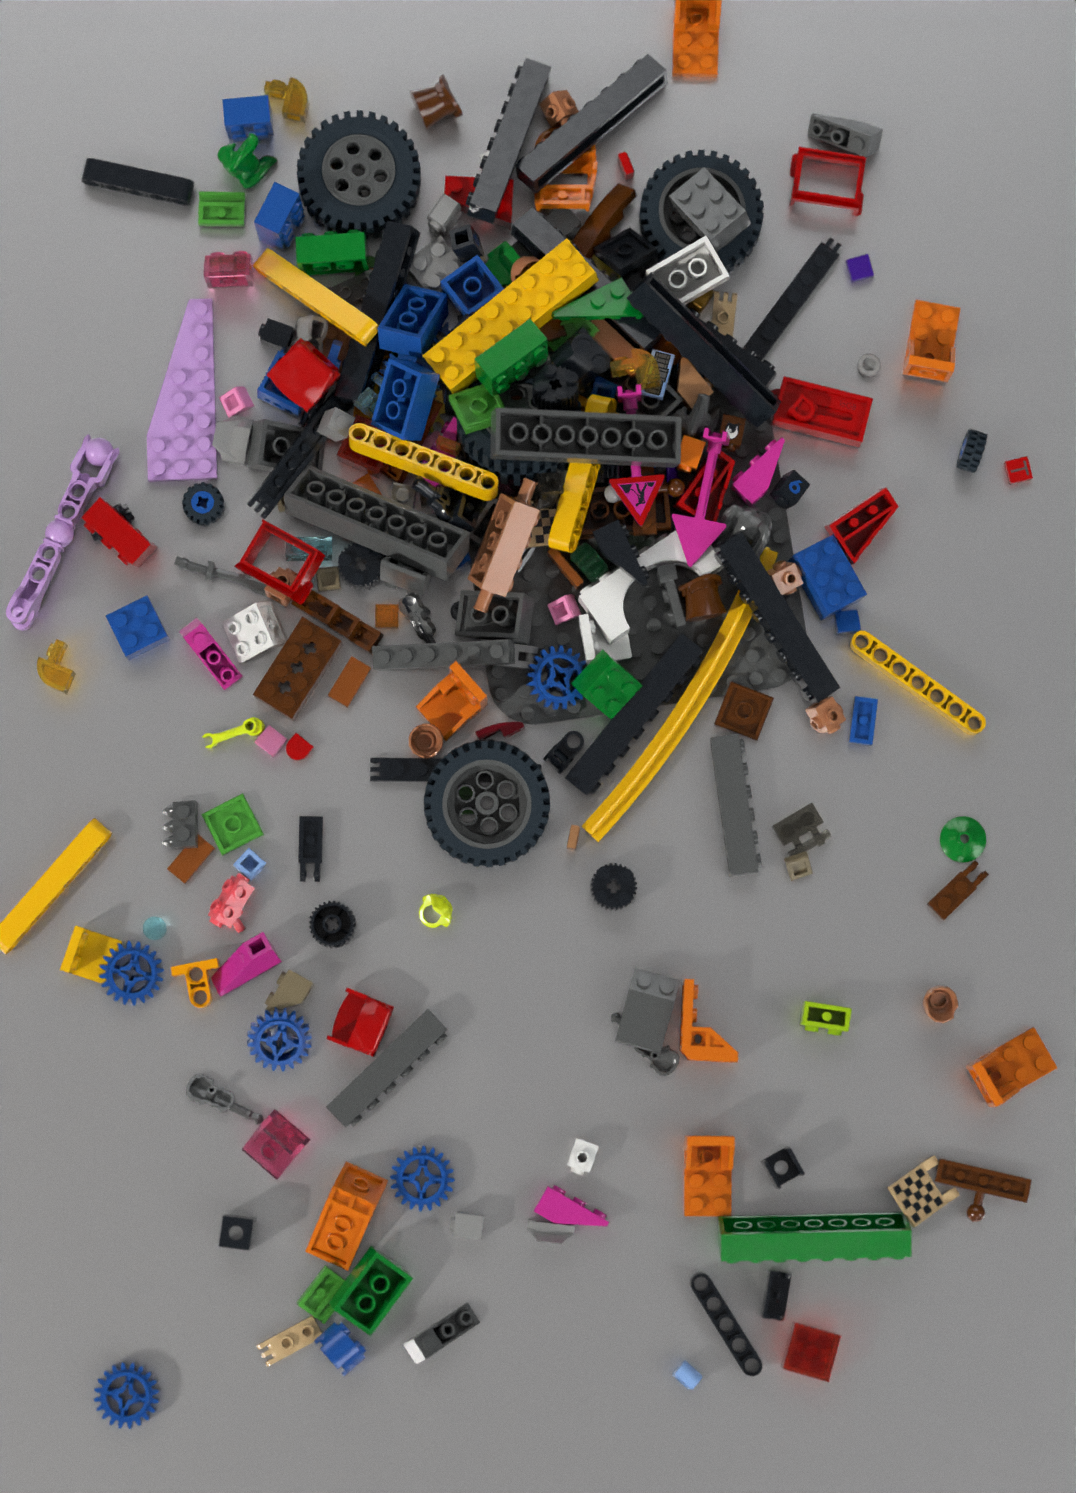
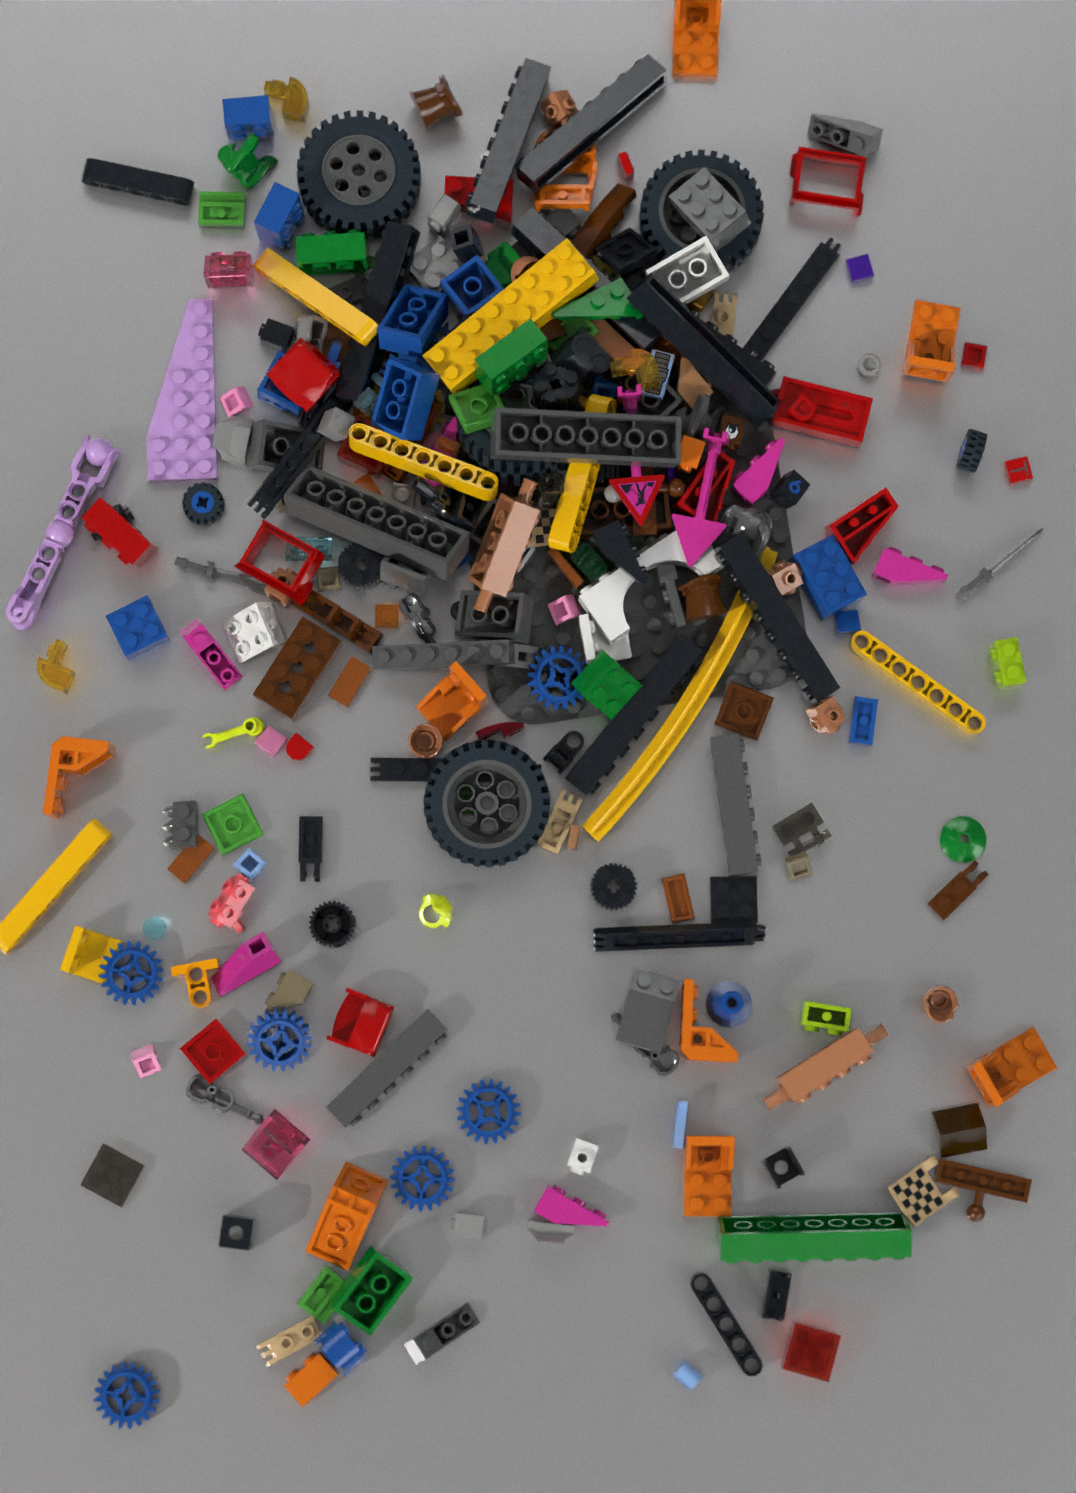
(85, 756): none -> orange bracket
(112, 1175): none -> clear smoke plate
(145, 1060): none -> bright pink slope
(213, 1051): none -> red plate
(311, 1378): none -> orange brick
(472, 1097): none -> blue gear
(559, 822): none -> tan hinge
(677, 936): none -> black hinge
(678, 898): none -> dark orange tile
(680, 1124): none -> light blue tile
(718, 1007): none -> blue cone
(733, 899): none -> black plate
(824, 1065): none -> nougat brick
(901, 570): none -> dark pink slope
(960, 1130): none -> dark brown slope
(973, 355): none -> red tile
(985, 575): none -> dark grey sword
(1007, 663): none -> lime brick

